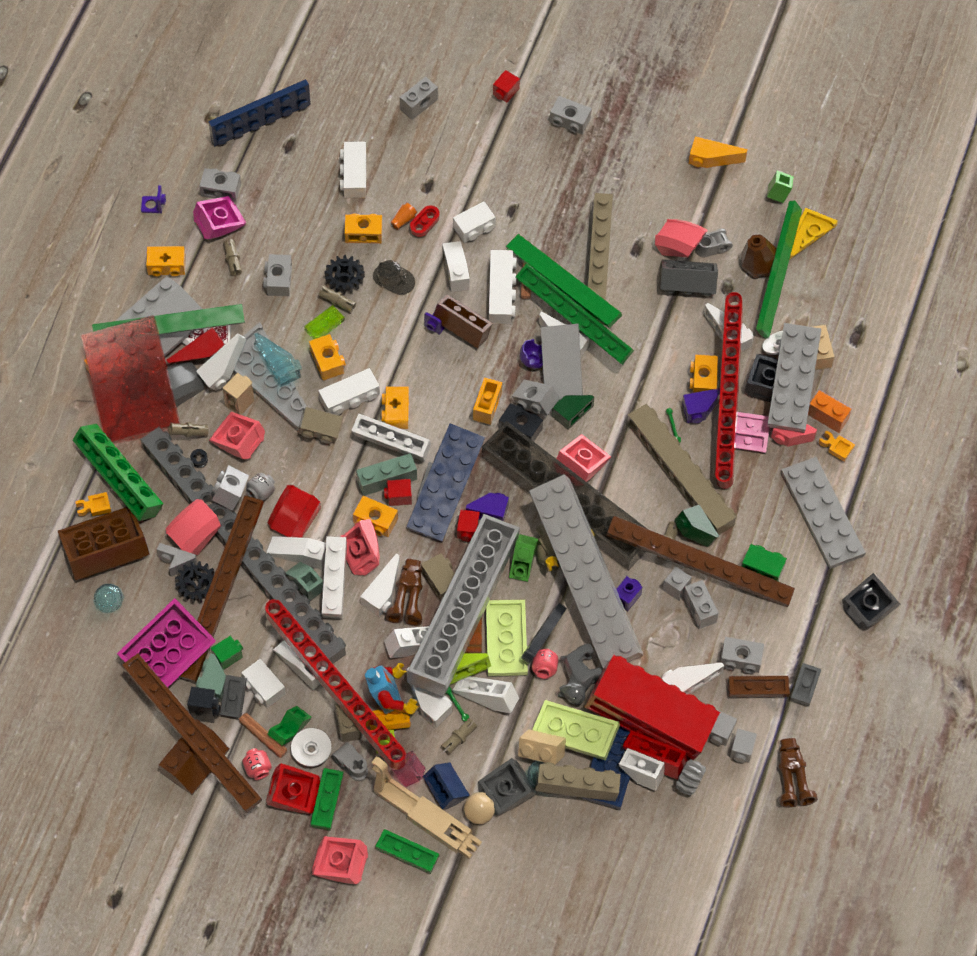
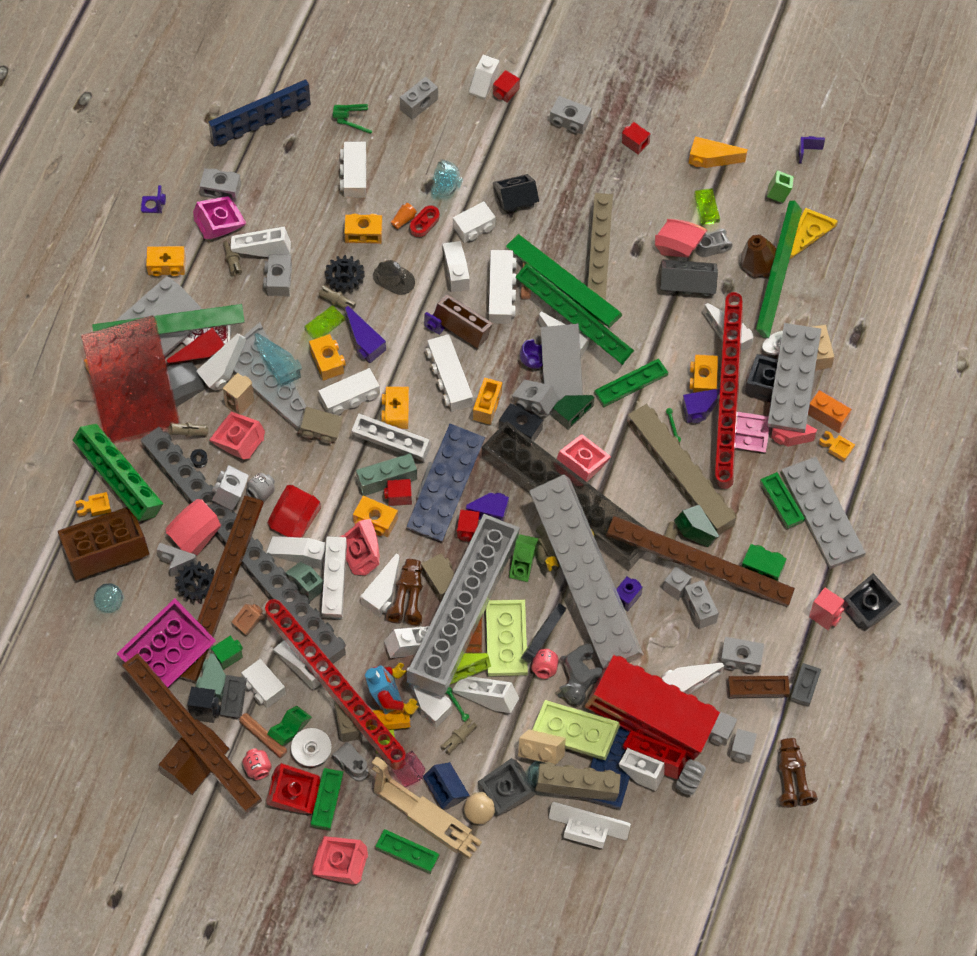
(248, 618): none -> nougat bracket
(262, 242): none -> white slope
(342, 111): none -> green plant
(366, 339): none -> dark purple slope
(446, 178): none -> clear light blue cylinder
(449, 372): none -> white brick
(484, 77): none -> white slope
(516, 192): none -> black slope
(588, 826): none -> white bracket
(631, 382): none -> green tile
(635, 138): none -> red brick
(707, 206): none -> clear neon green plate
(782, 500): none -> green plate
(810, 142): none -> dark purple bracket
(827, 609): none -> coral brick

